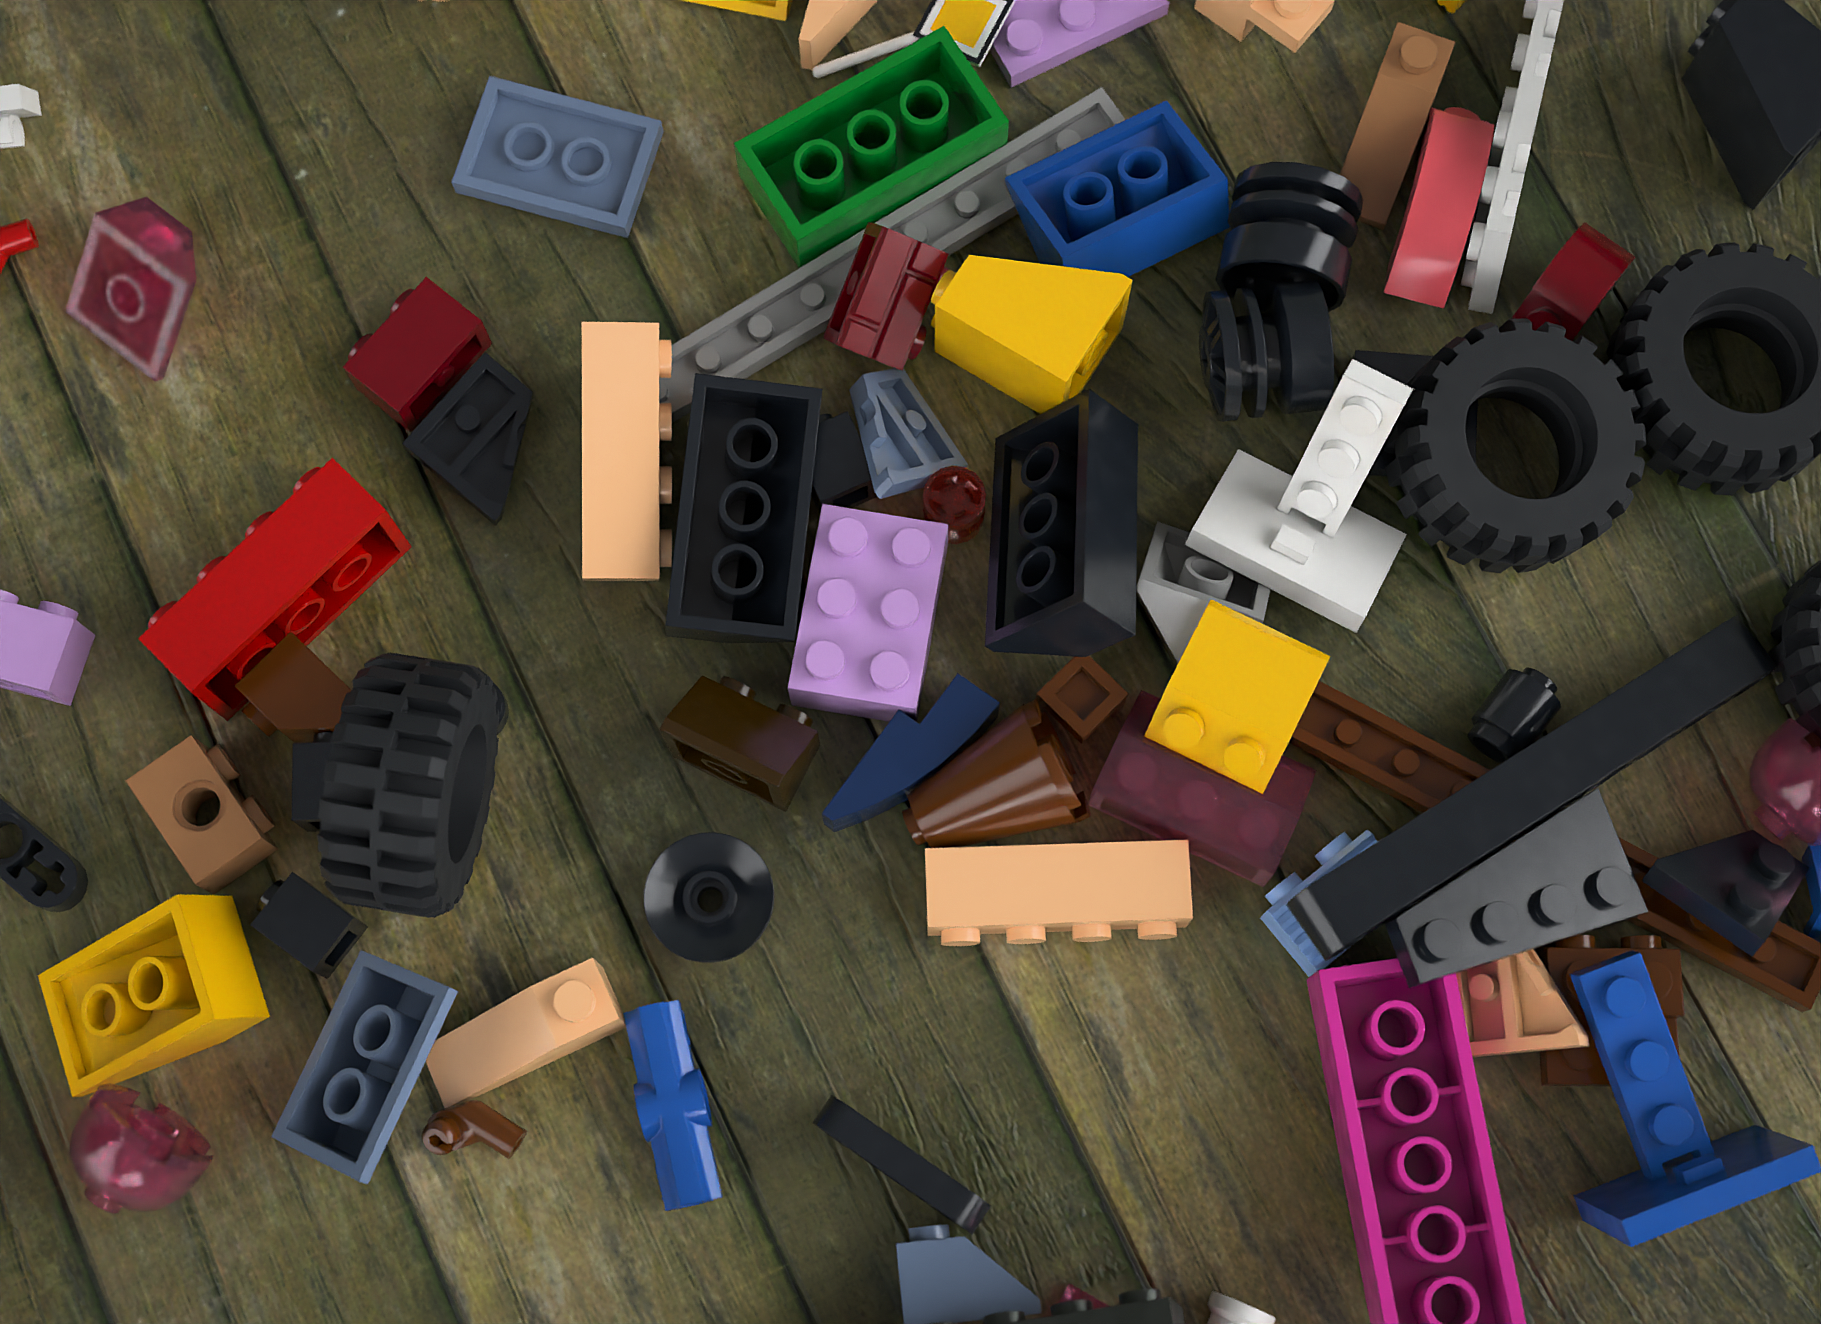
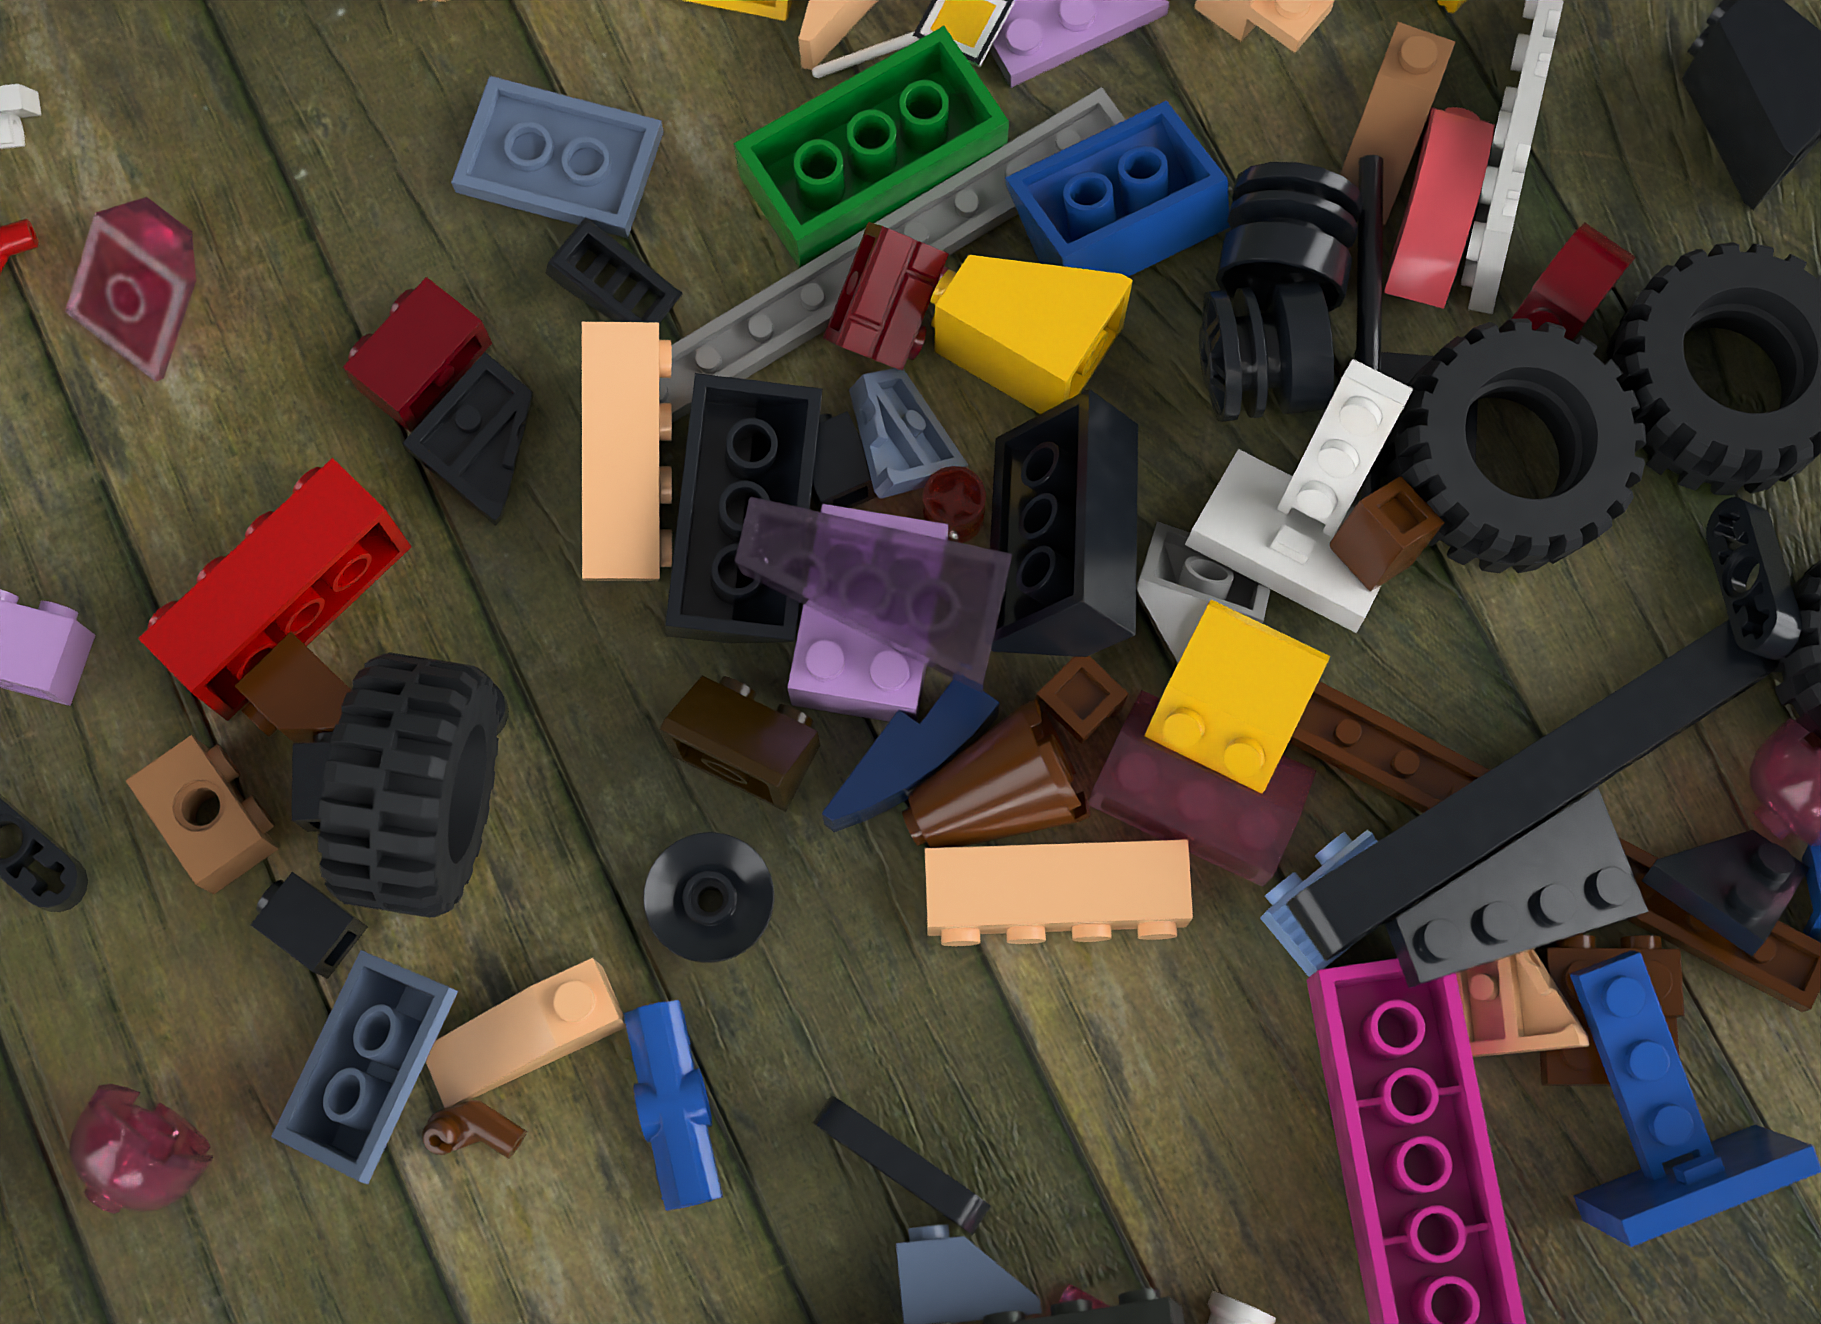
(153, 992): yellow slope -> none
(608, 250): none -> black slope
(888, 583): none -> clear purple wedge
(1370, 288): none -> black bar
(1385, 533): none -> reddish brown panel
(1514, 714): black brick -> none
(1766, 615): none -> black beam

